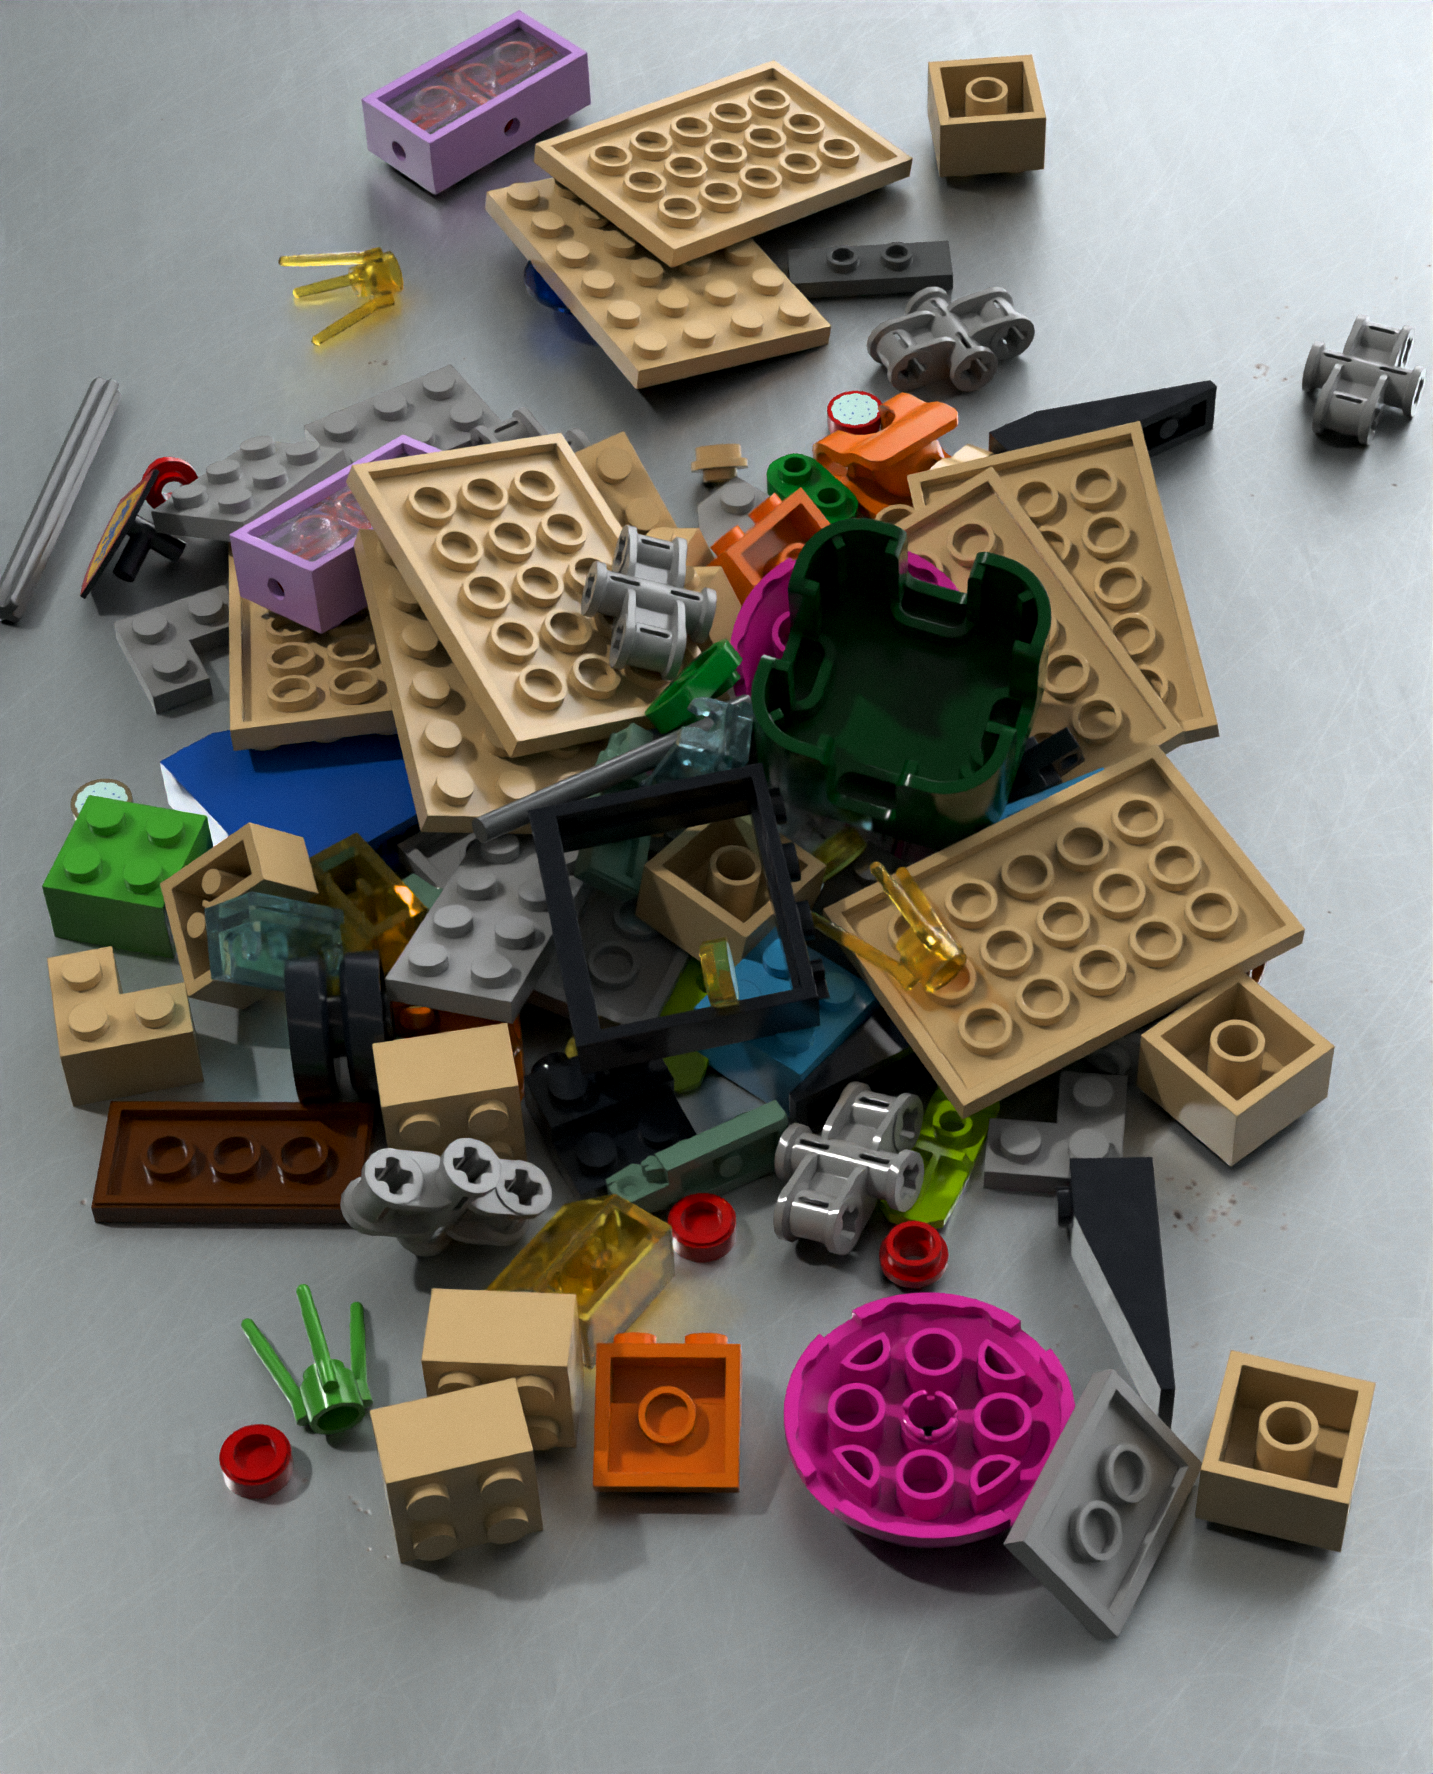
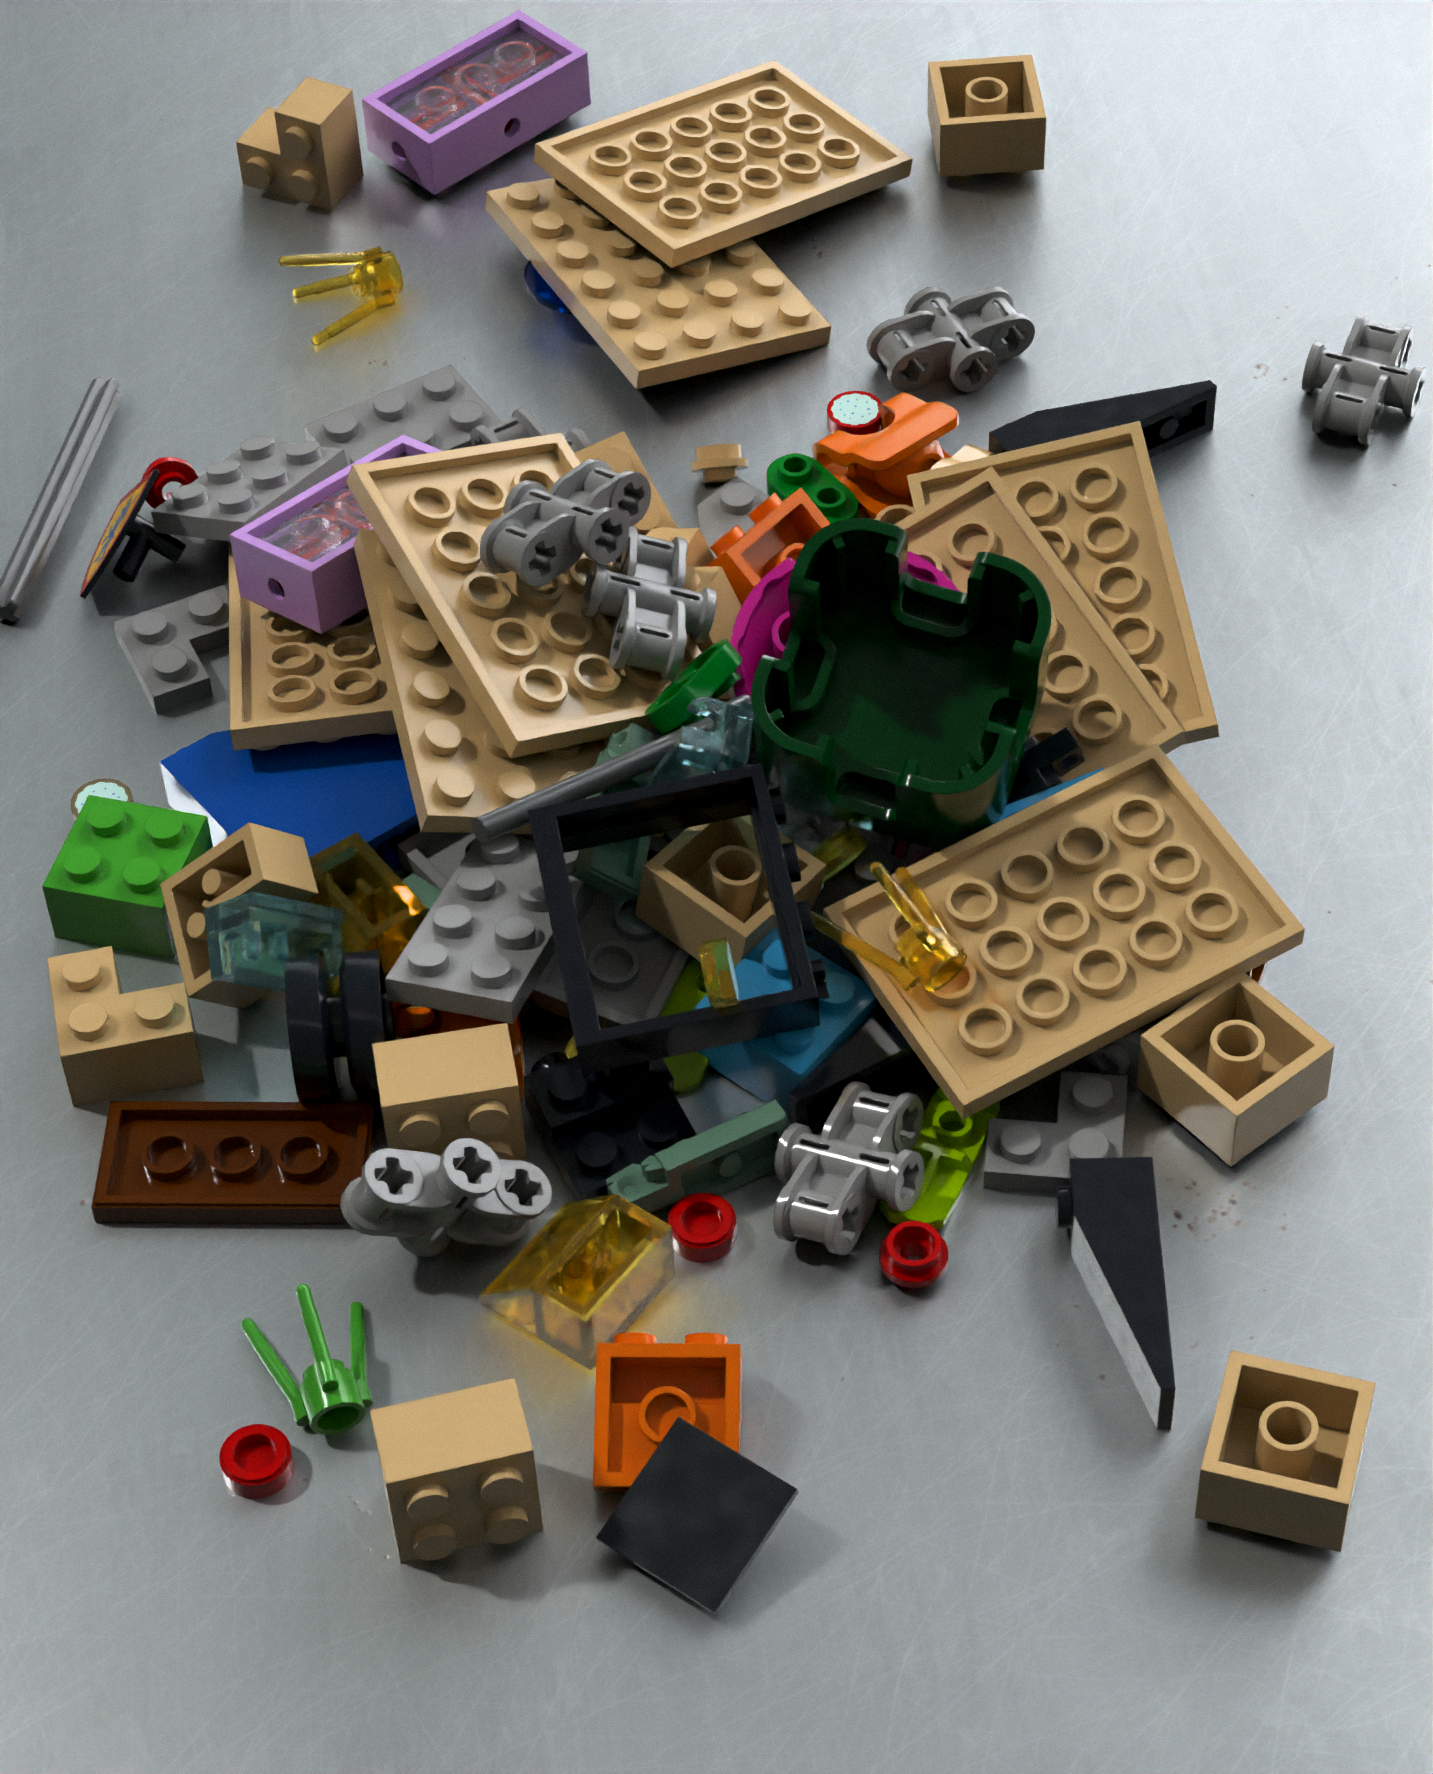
(305, 146): none -> tan brick
(509, 1335): tan brick -> none
(551, 530): none -> light grey axle
(697, 1515): none -> black piece
(870, 269): dark grey plate -> none
(914, 1365): dark pink brick -> none
(1104, 1505): light grey plate -> none

